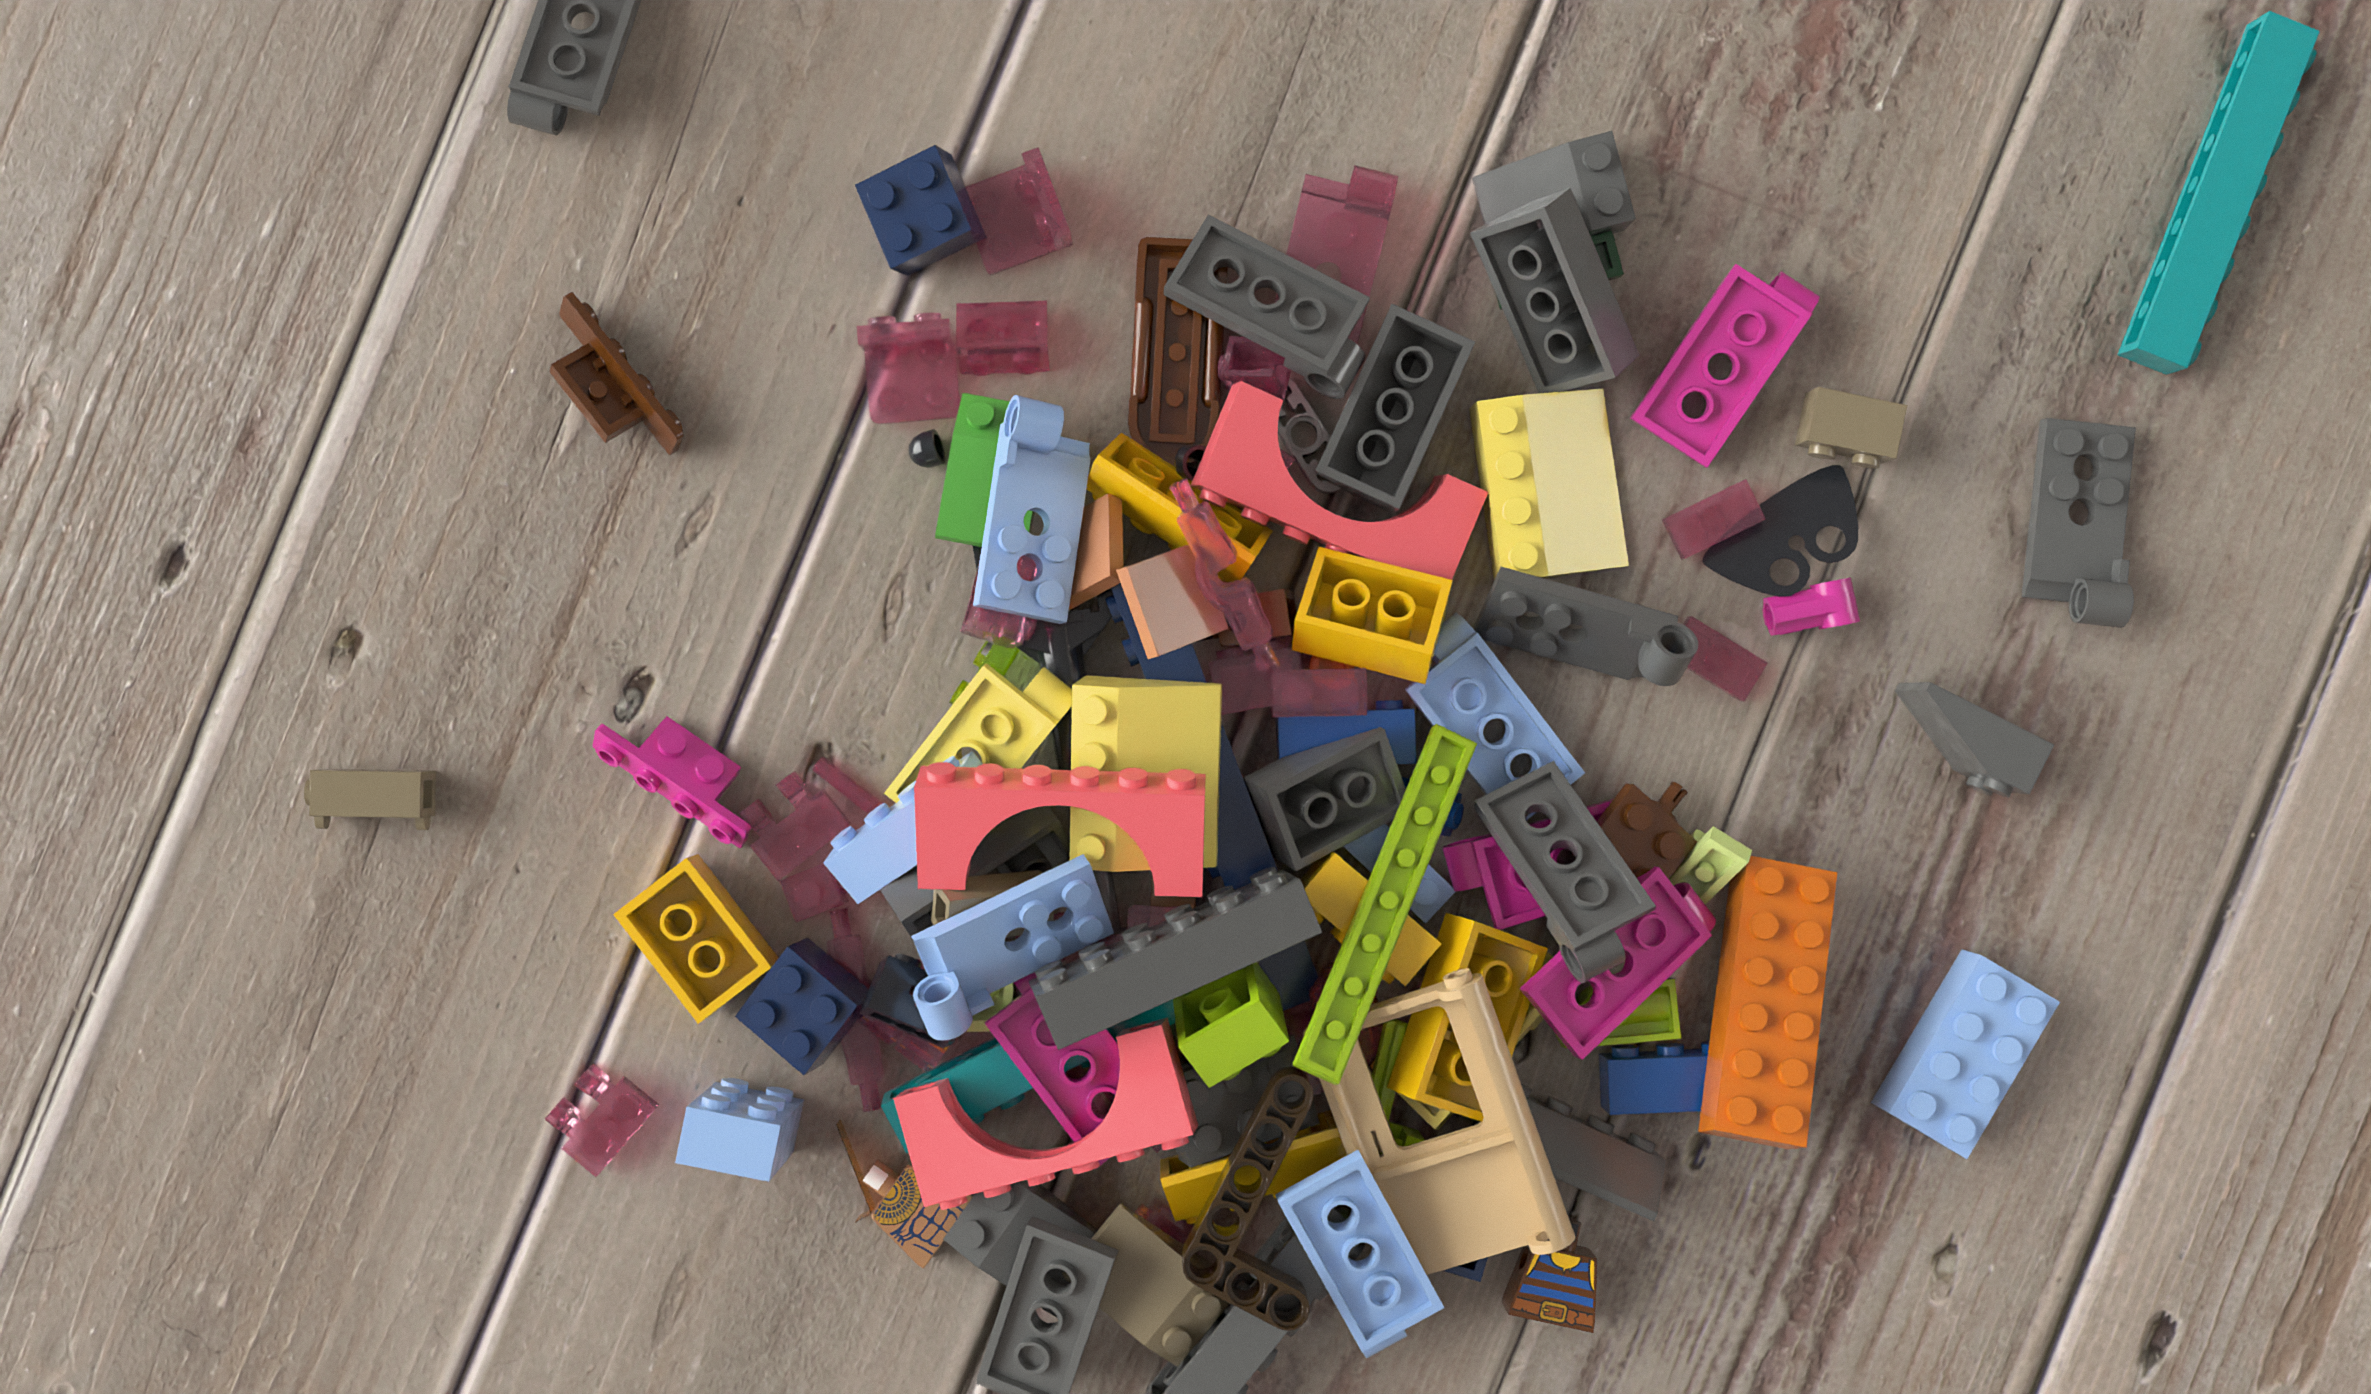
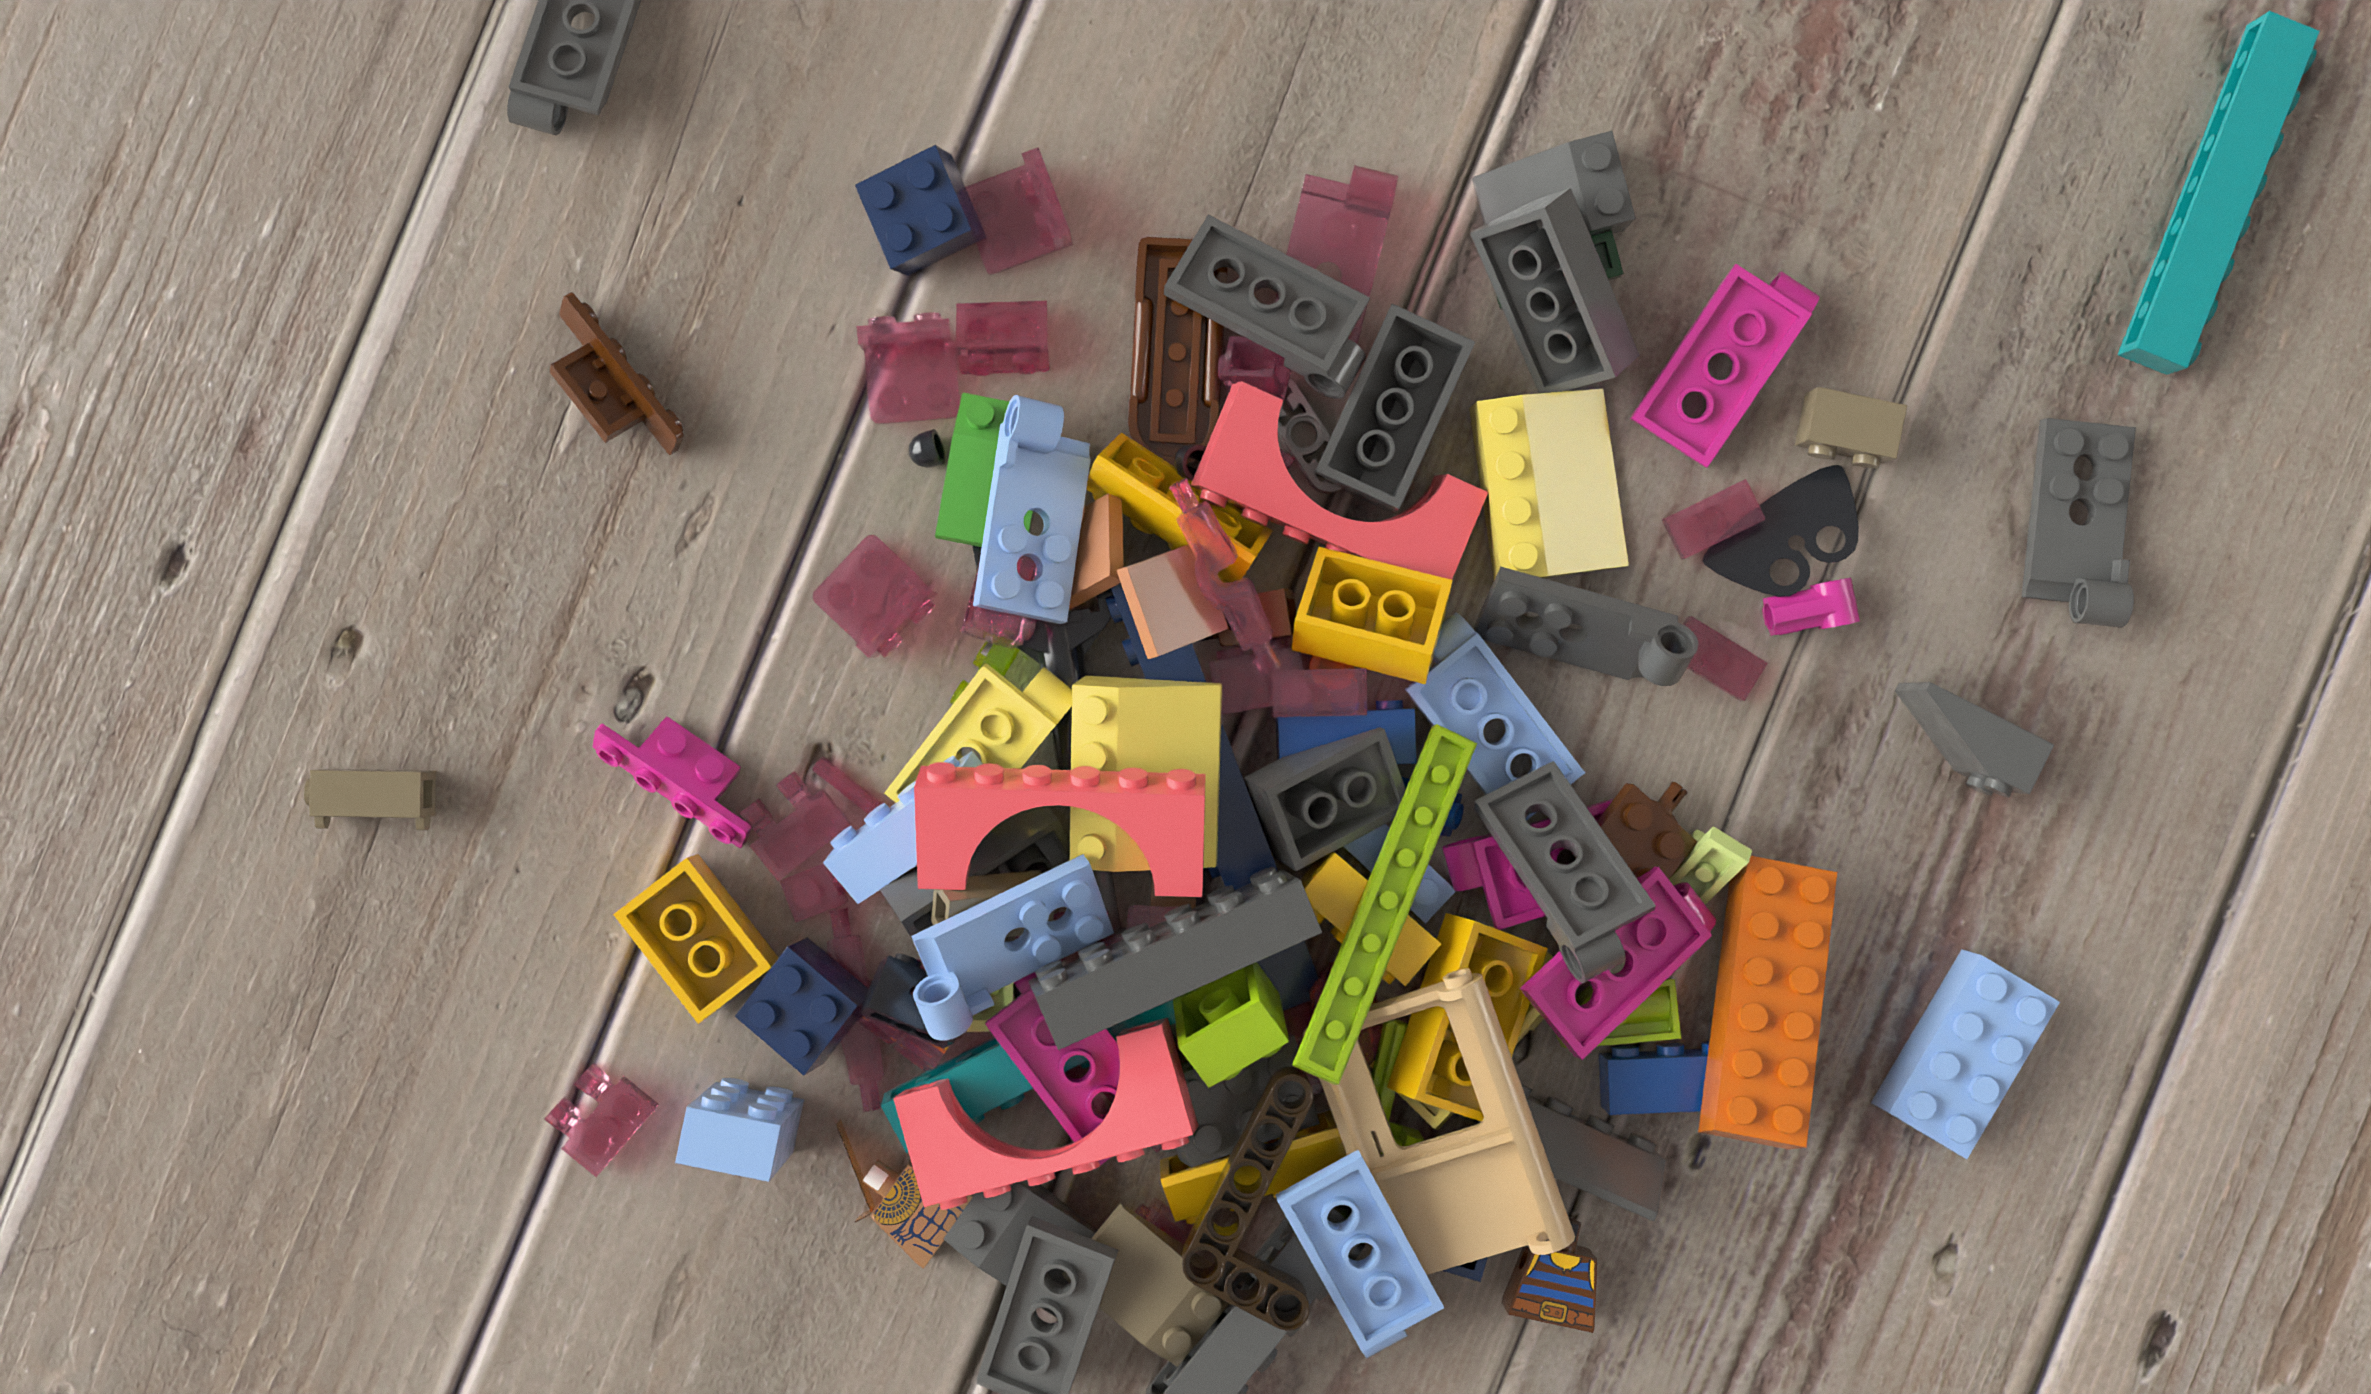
(874, 597): none -> clear pink bracket

